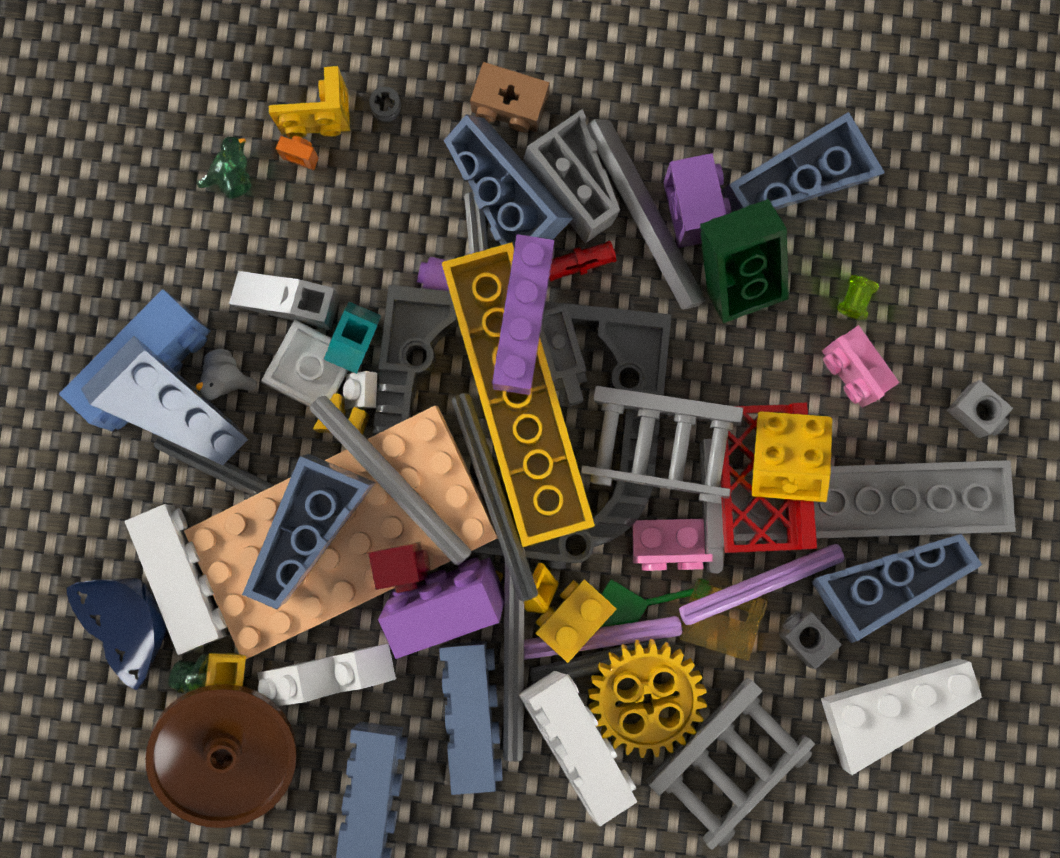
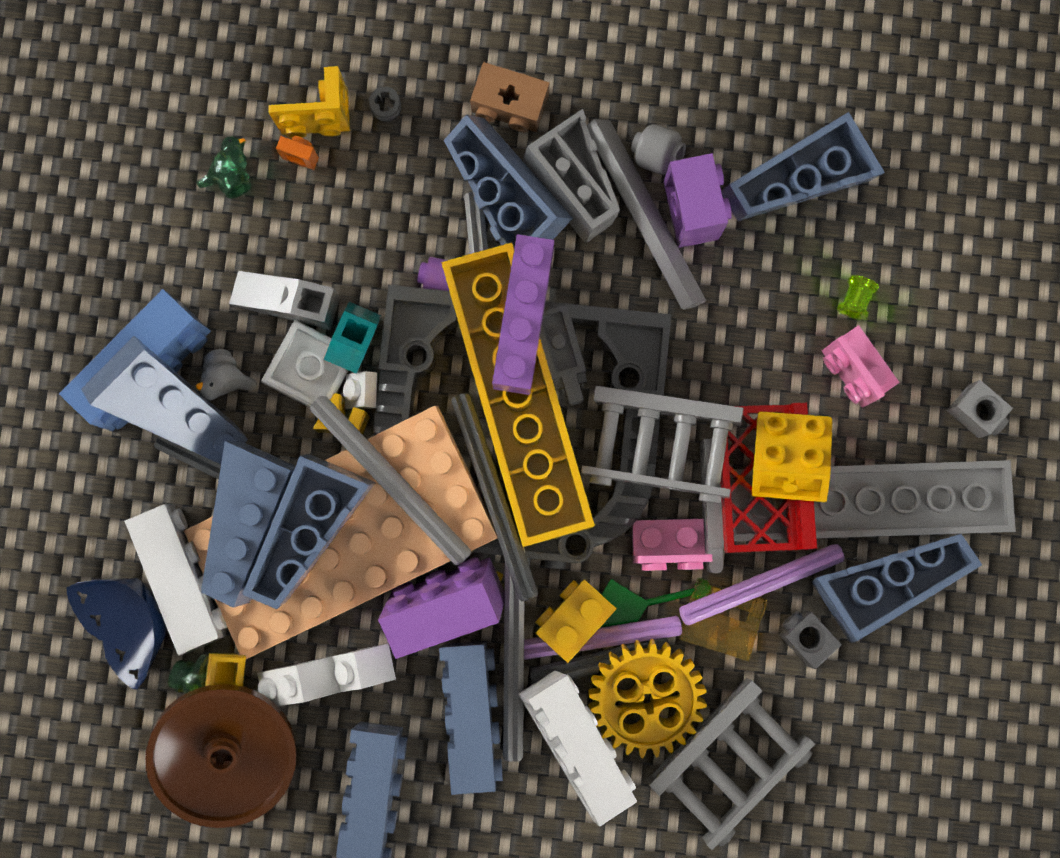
(244, 509): none -> sand blue wedge
(399, 567): dark red brick -> none
(546, 588): yellow slope -> none
(582, 260): red pin -> none
(657, 148): none -> light grey head
(745, 260): dark green brick -> none
(893, 711): white wedge -> none

